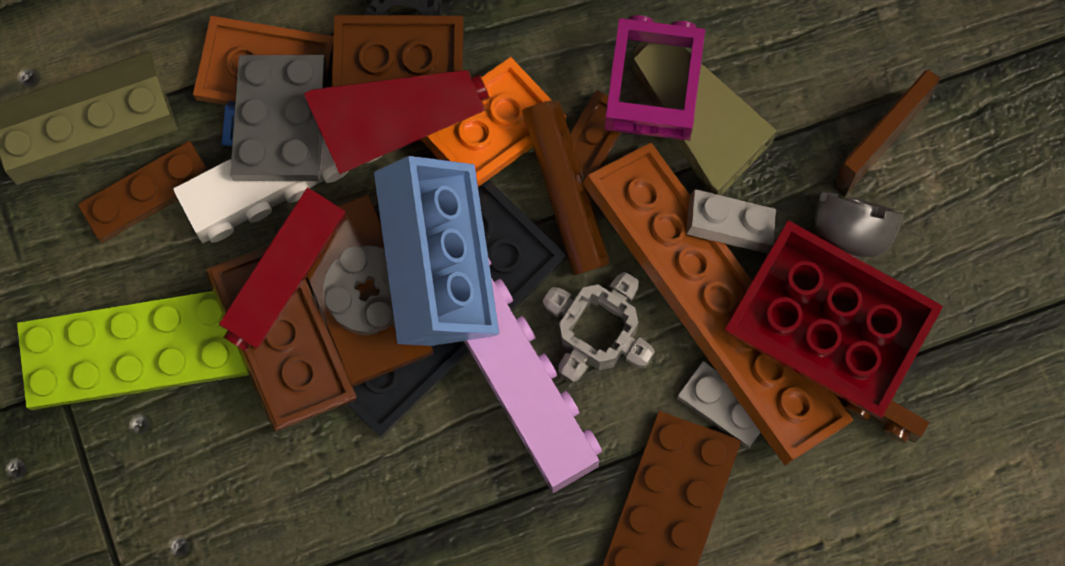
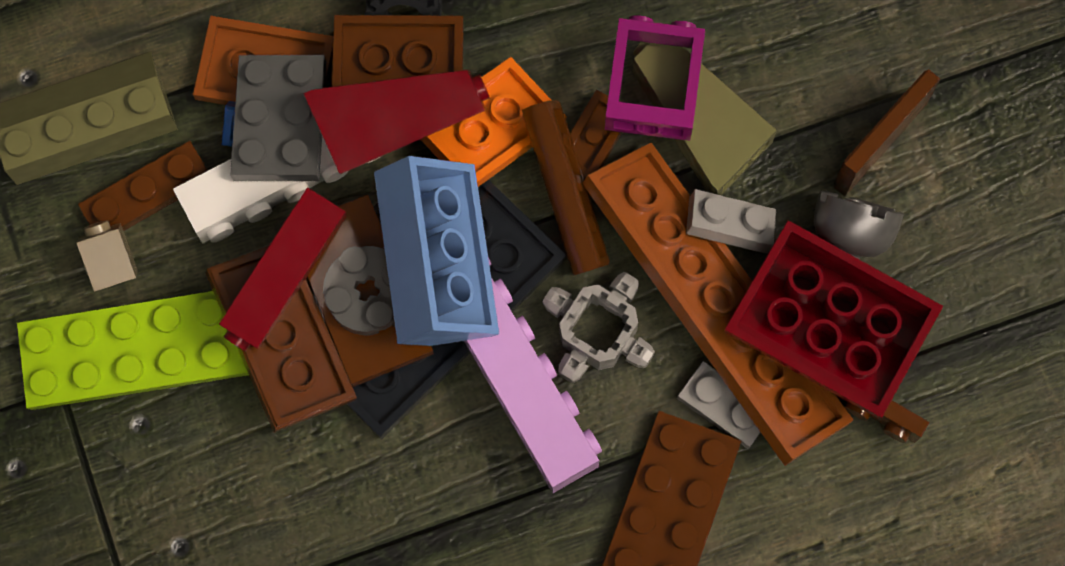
(106, 255): none -> dark tan brick

